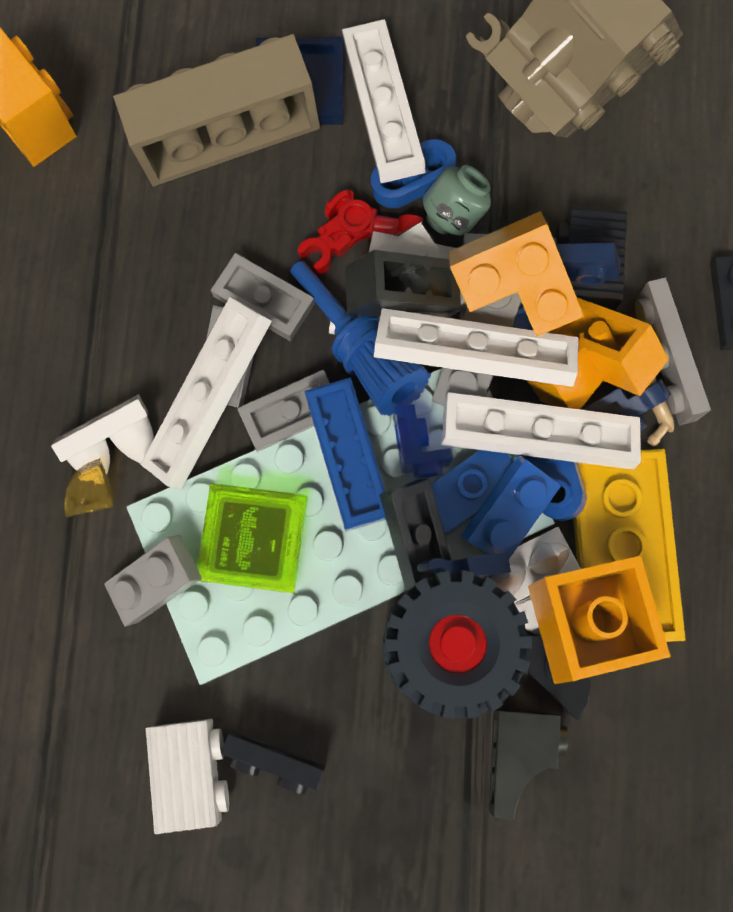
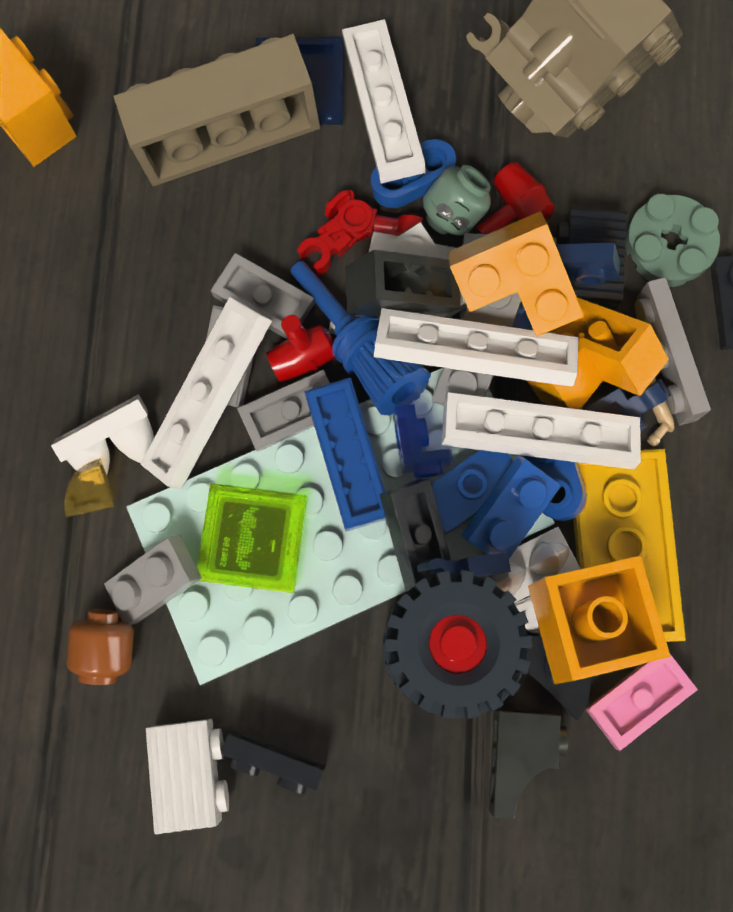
(100, 647): none -> dark orange head
(302, 350): none -> red piece
(522, 198): none -> red piece
(640, 700): none -> bright pink plate
(686, 218): none -> sand green plate

